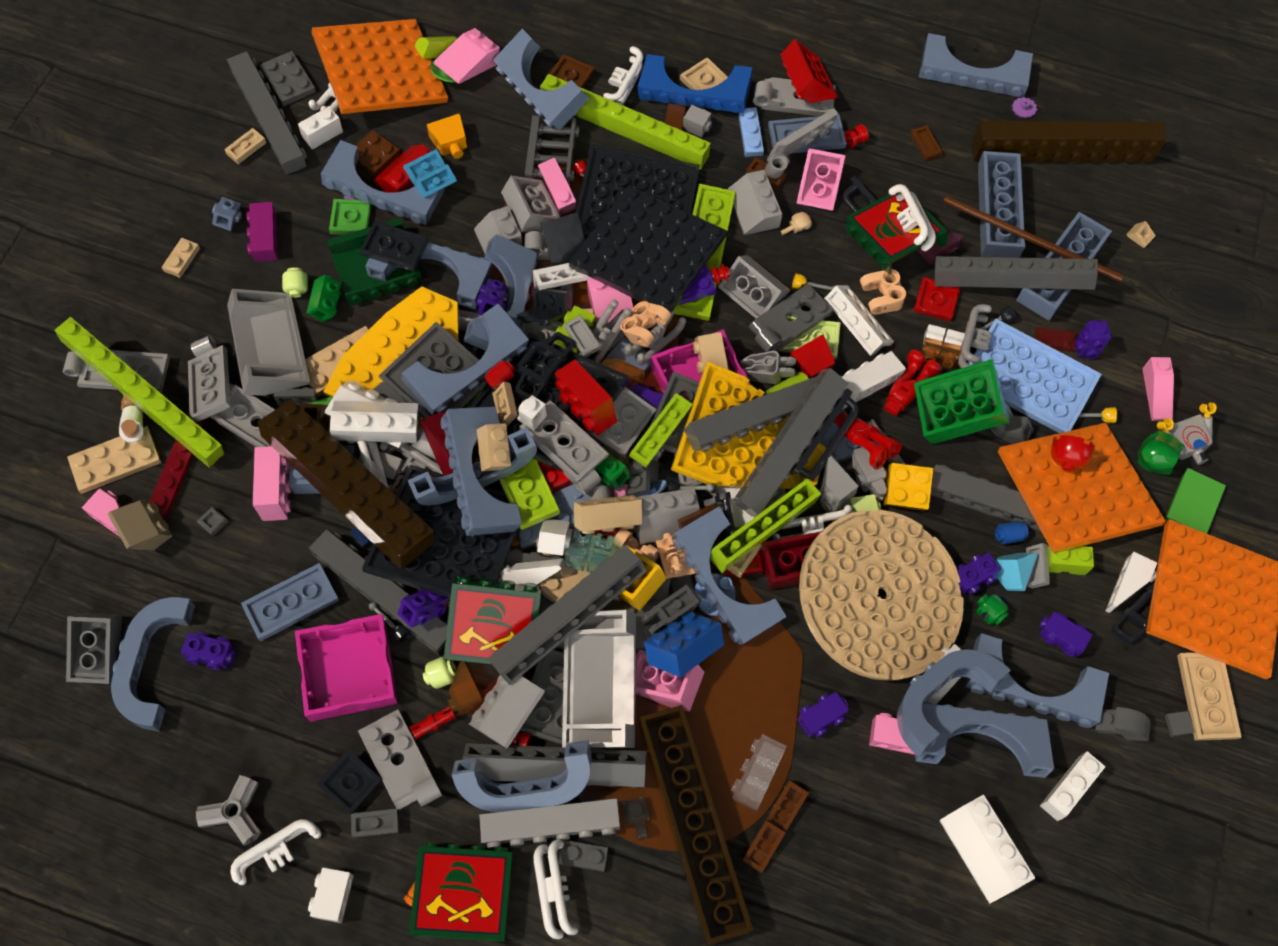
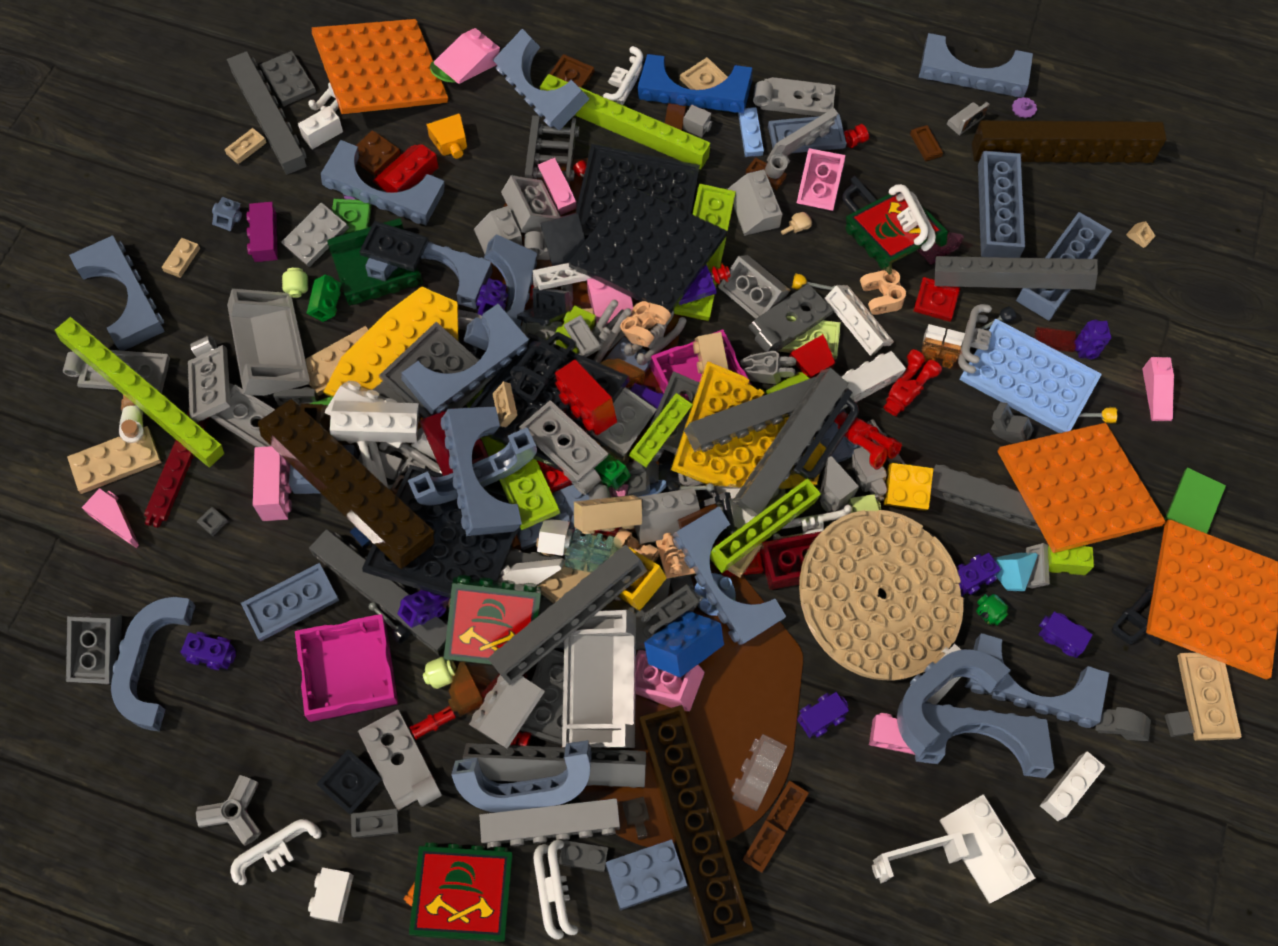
(138, 319): none -> sand blue arch
(140, 525): dark tan slope -> none
(310, 237): none -> light grey plate
(429, 173): dark azure slope -> none
(433, 46): lime brick -> none
(493, 447): tan brick -> none
(500, 372): red brick -> none
(529, 410): white brick -> none
(646, 874): none -> sand blue brick
(807, 73): red slope -> none
(953, 846): none -> white panel
(961, 402): green slope -> none
(967, 117): none -> light grey panel
(1011, 532): blue brick -> none
(1026, 235): reddish brown piece -> none
(1071, 452): red cylinder -> none
(1134, 575): white slope -> none
(1159, 453): green piece -> none
(1193, 433): light grey torso -> none

